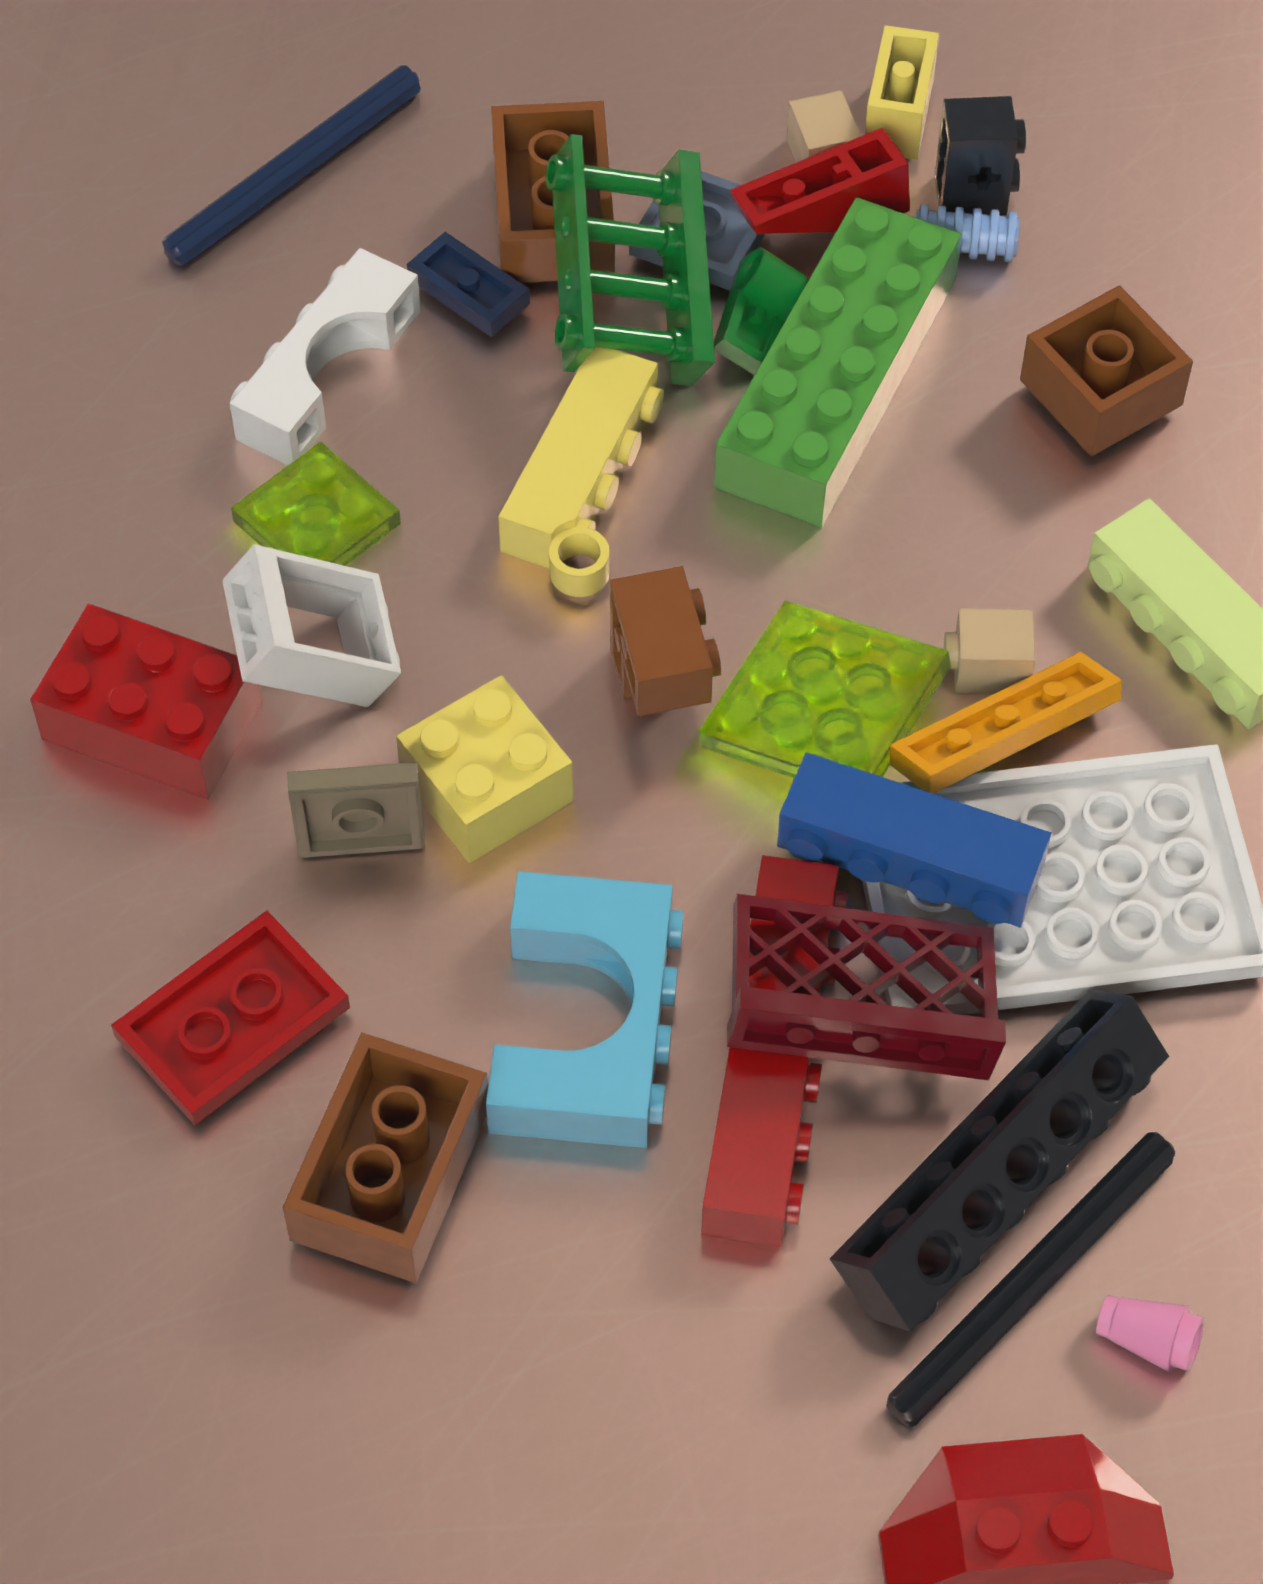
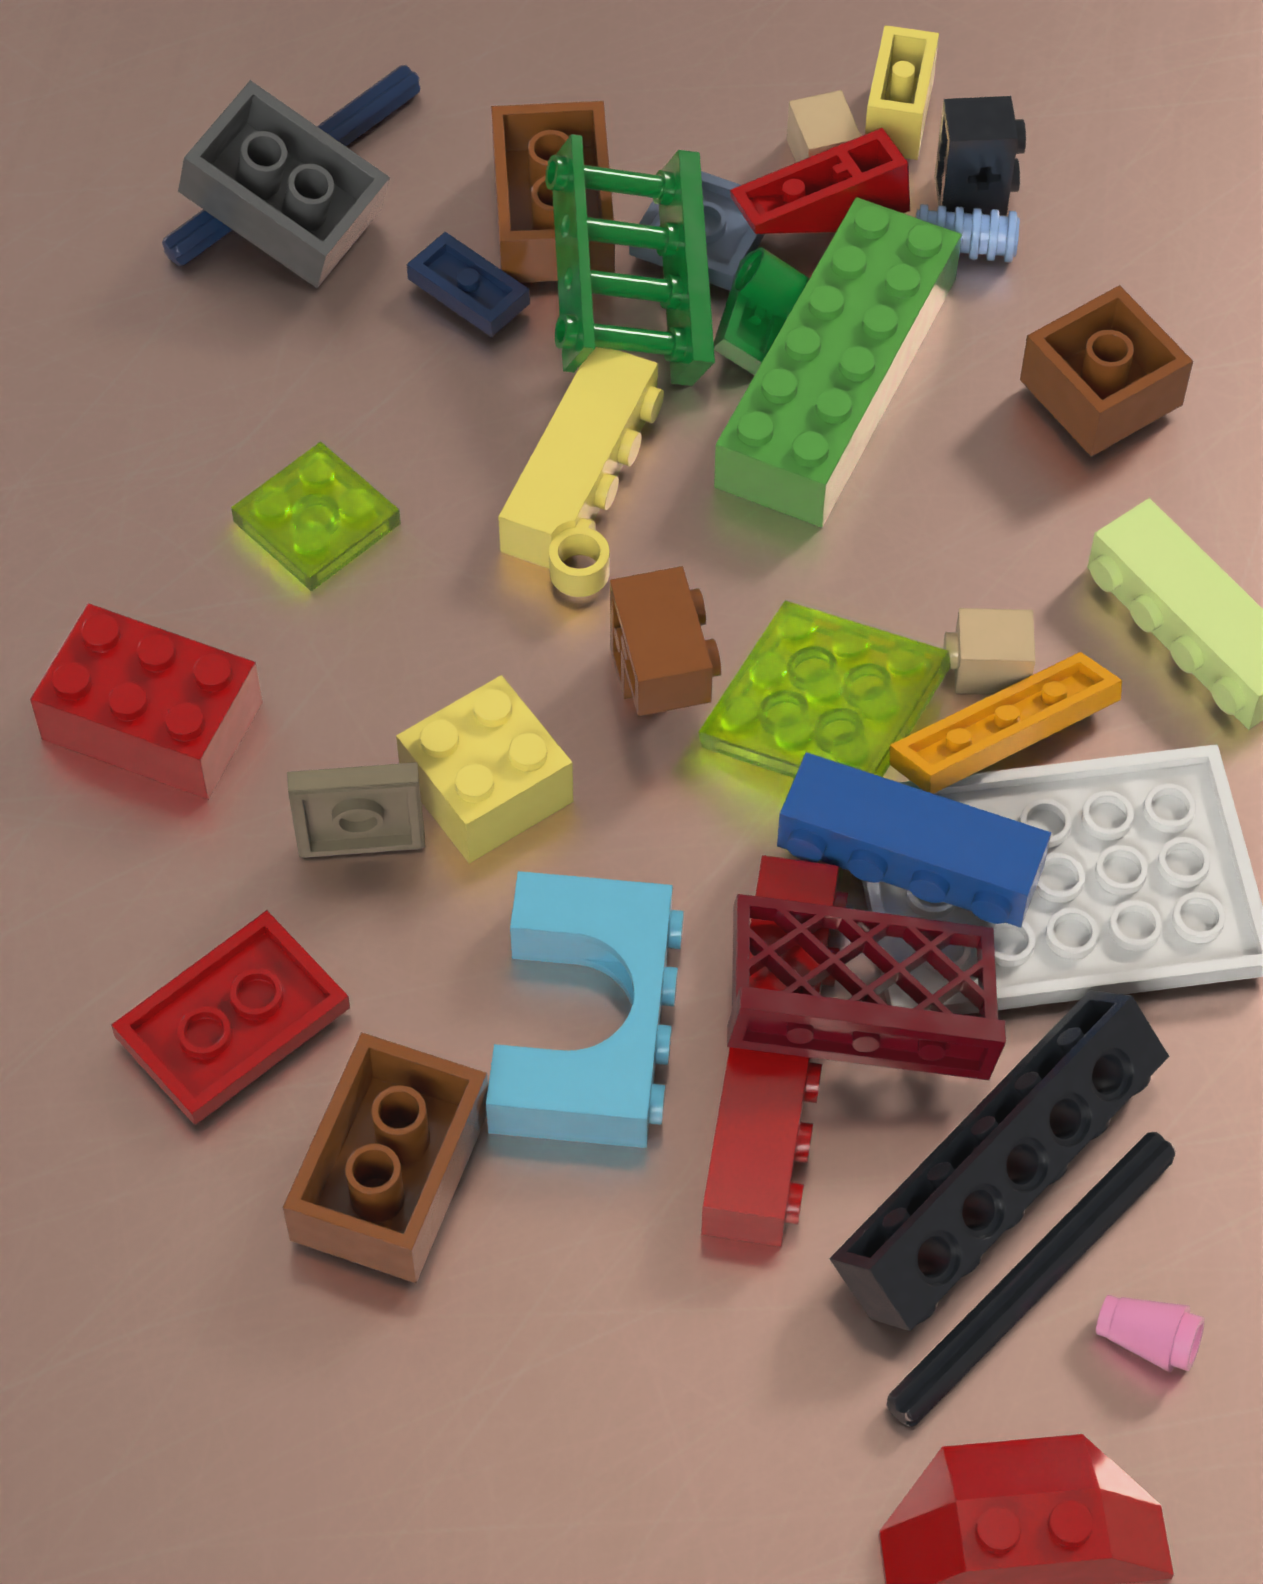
(257, 604): white window -> none
(283, 184): none -> dark grey brick
(361, 308): white arch -> none

